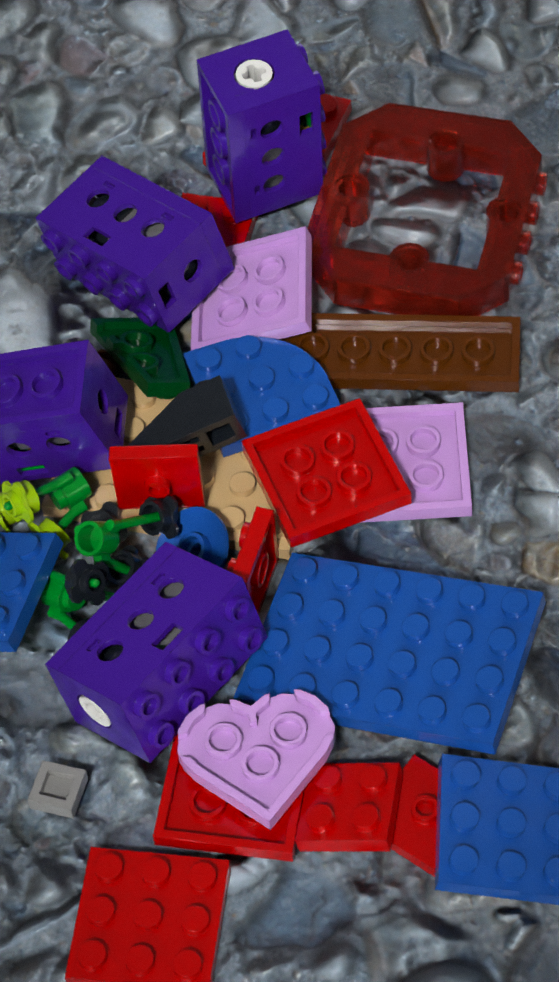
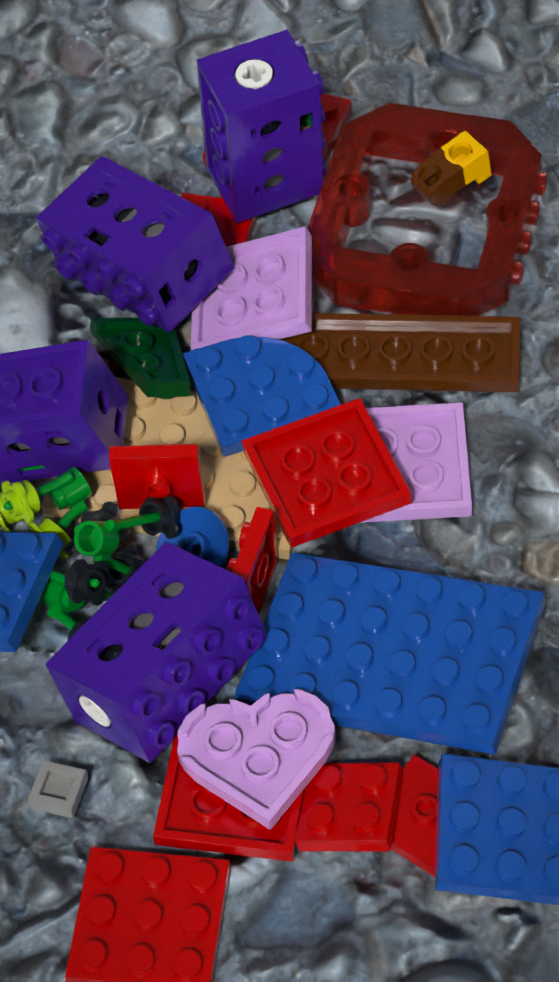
(196, 416): black slope -> none
(451, 169): none -> leg

